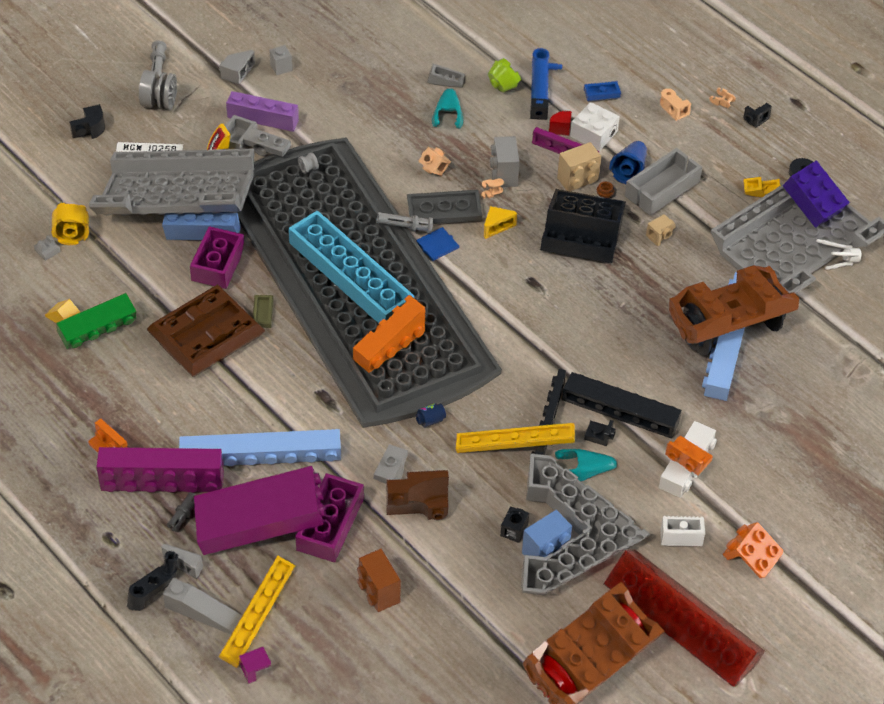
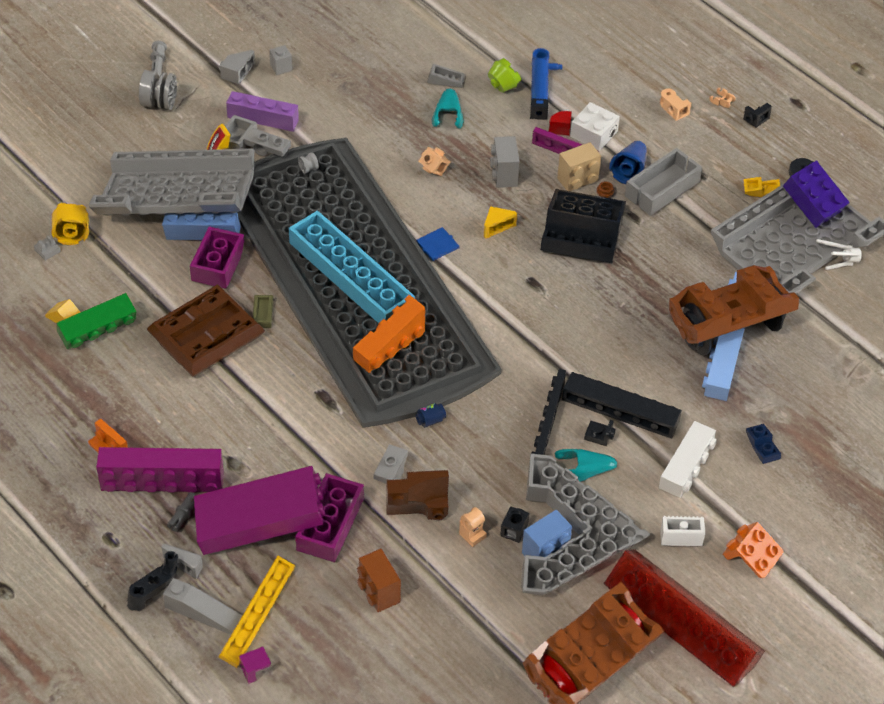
(91, 124): black brick -> none
(132, 147): white sticker -> none
(270, 446): light blue brick -> none
(413, 225): light grey pin -> none
(446, 206): dark grey plate -> none
(472, 527): none -> light nougat leg
(495, 187): light nougat piece -> none
(515, 437): yellow tile -> none
(602, 91): blue plate -> none
(660, 229): tan brick -> none
(688, 455): orange bracket -> none
(762, 443): none -> dark blue slope

